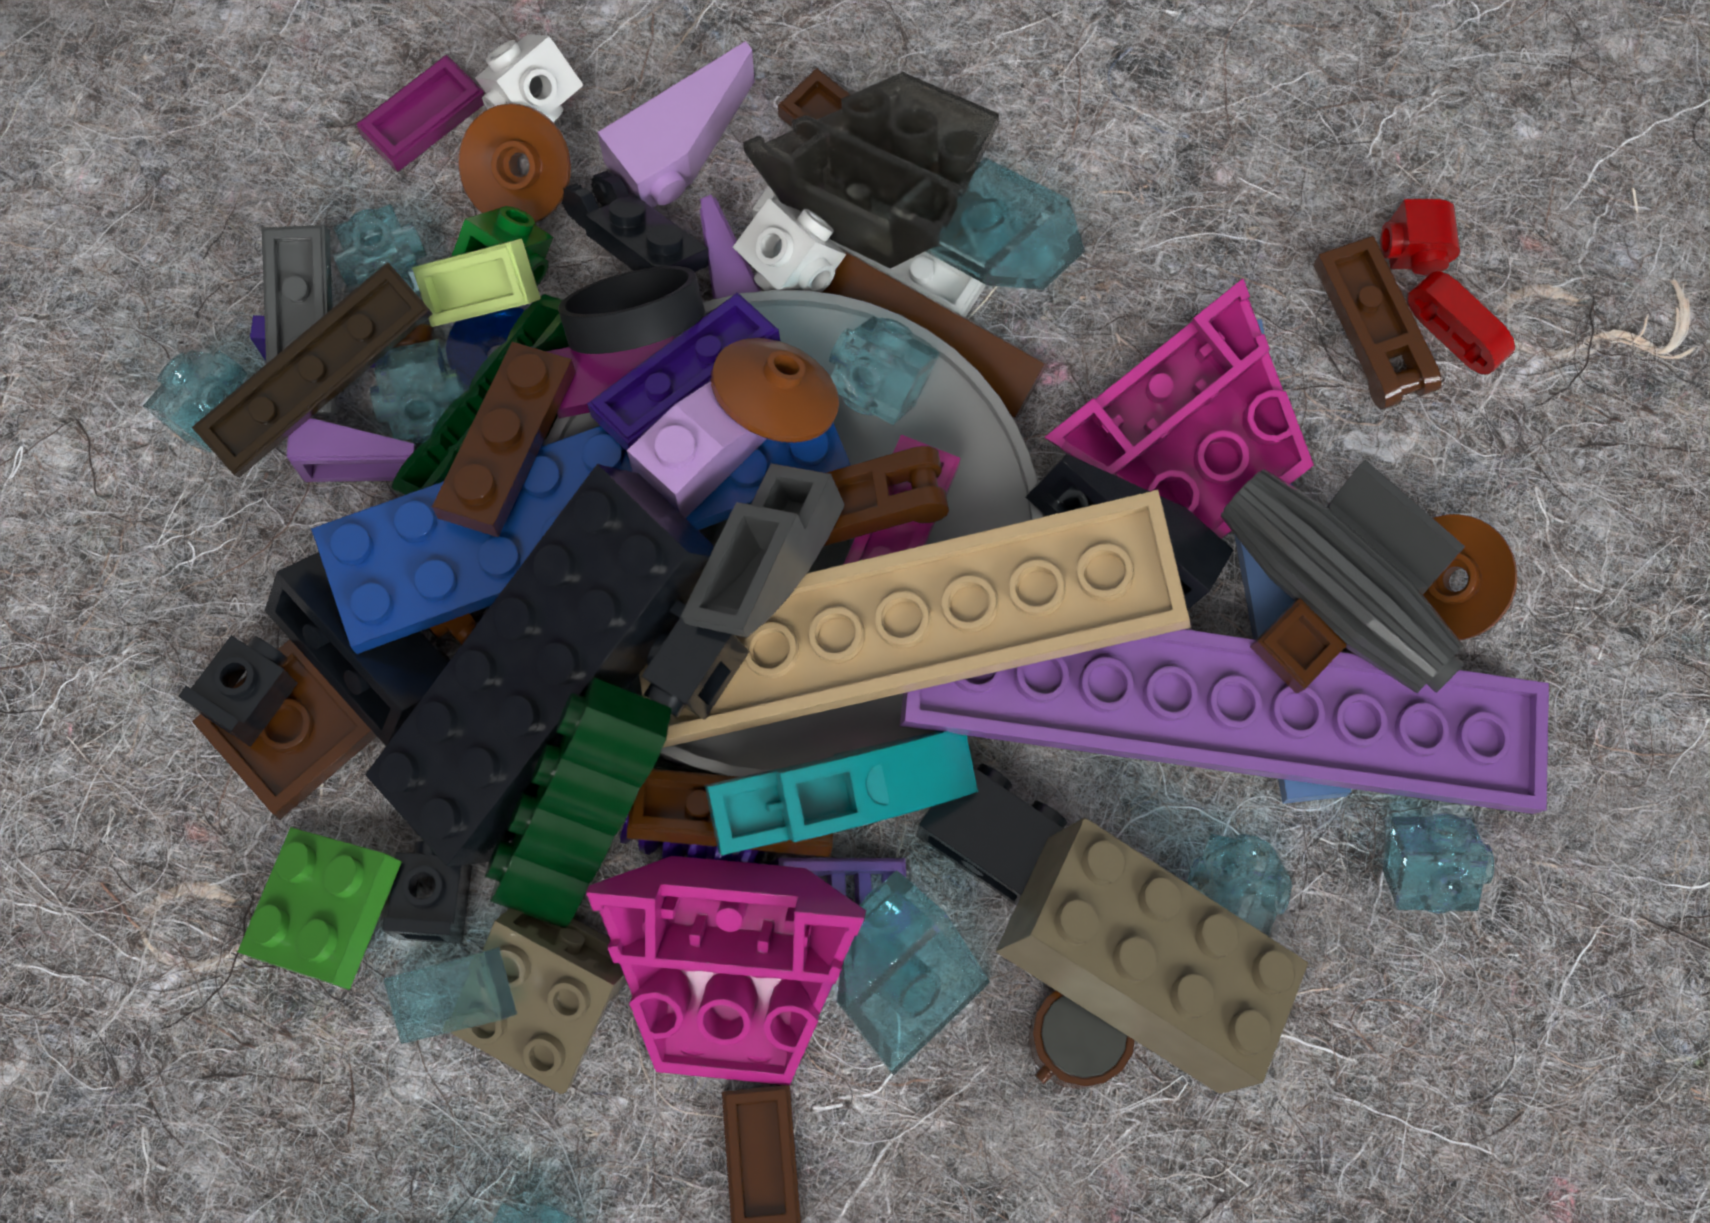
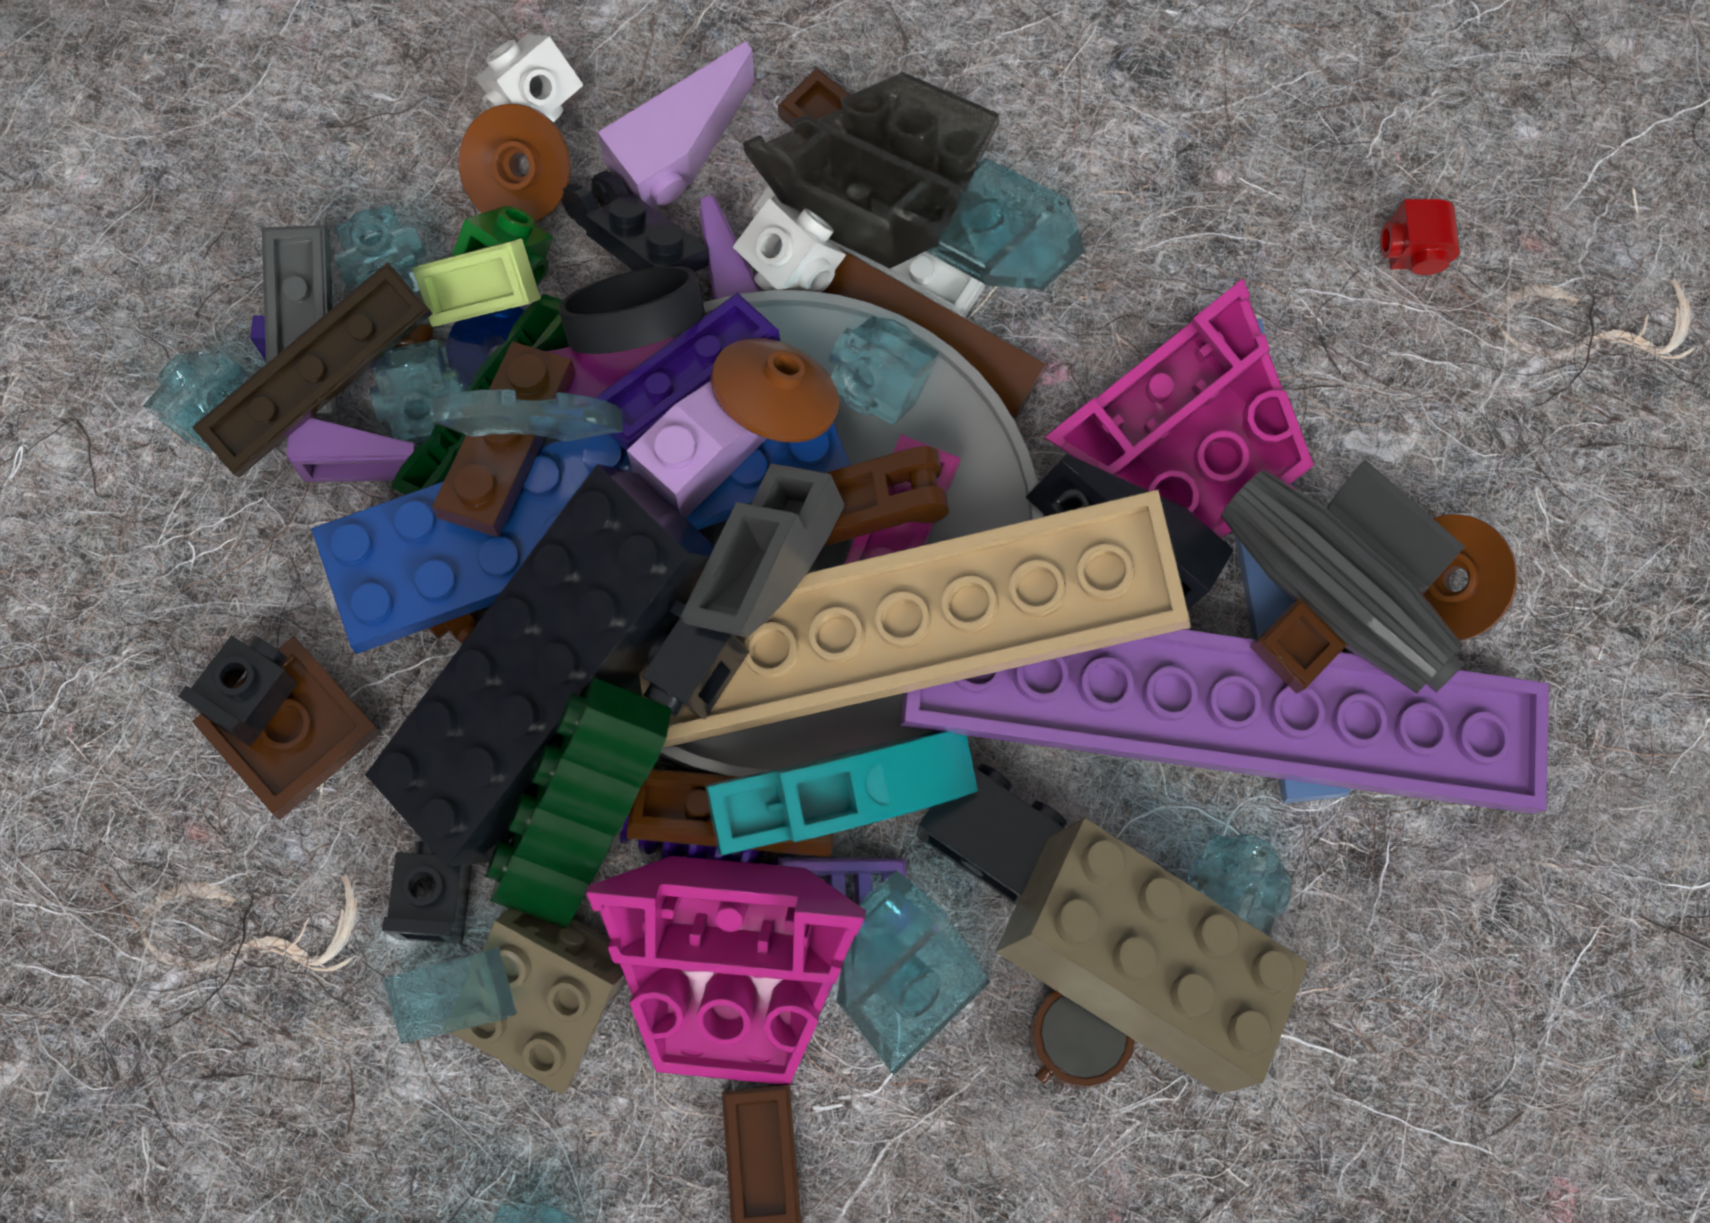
(320, 907): bright green plate -> none
(378, 683): black brick -> none
(421, 113): magenta tile -> none
(499, 412): none -> clear light blue tile
(1377, 321): reddish brown plate -> none
(1436, 863): clear light blue brick -> none
(1461, 322): red beam -> none

